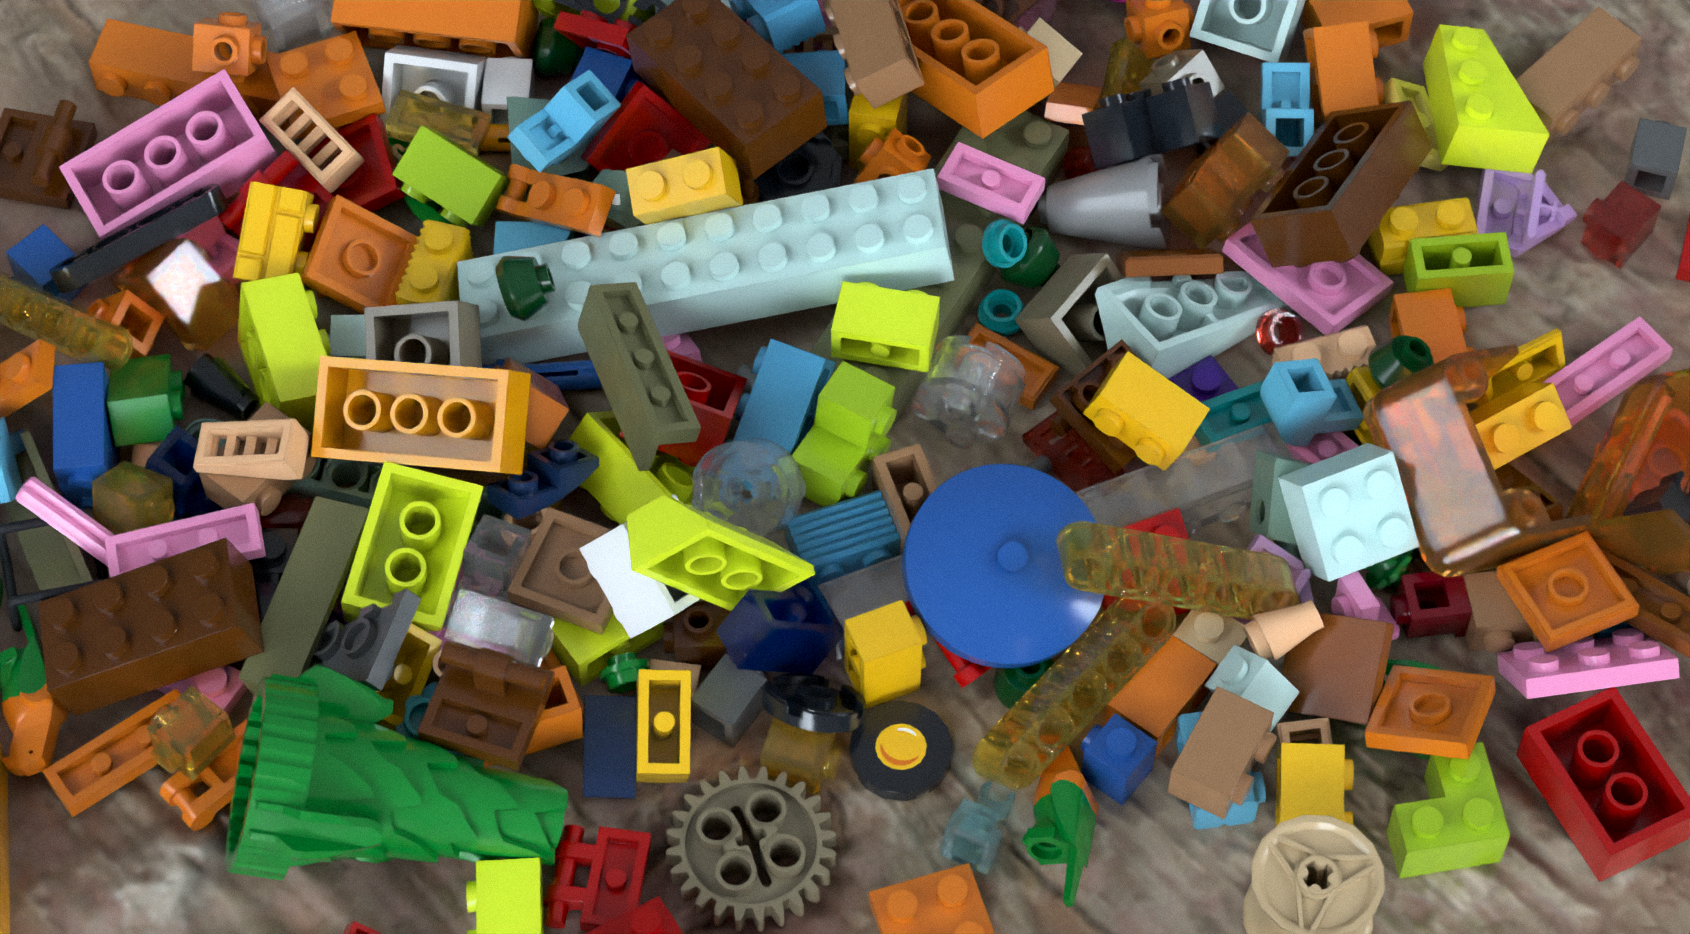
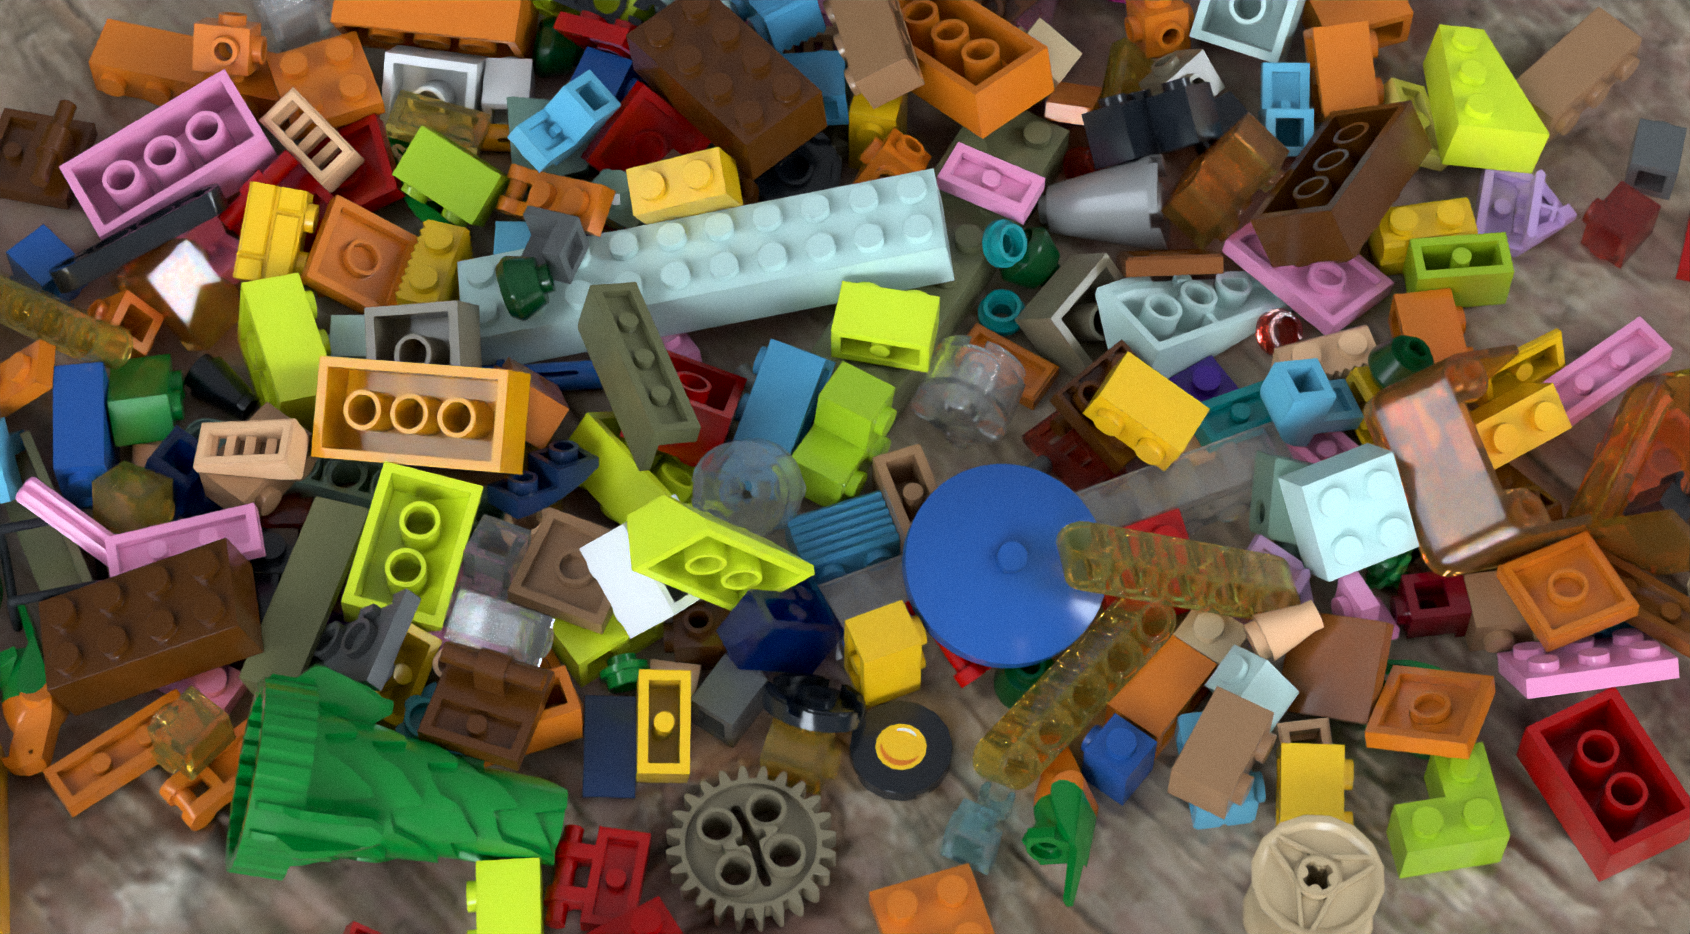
(556, 241): none -> dark grey panel

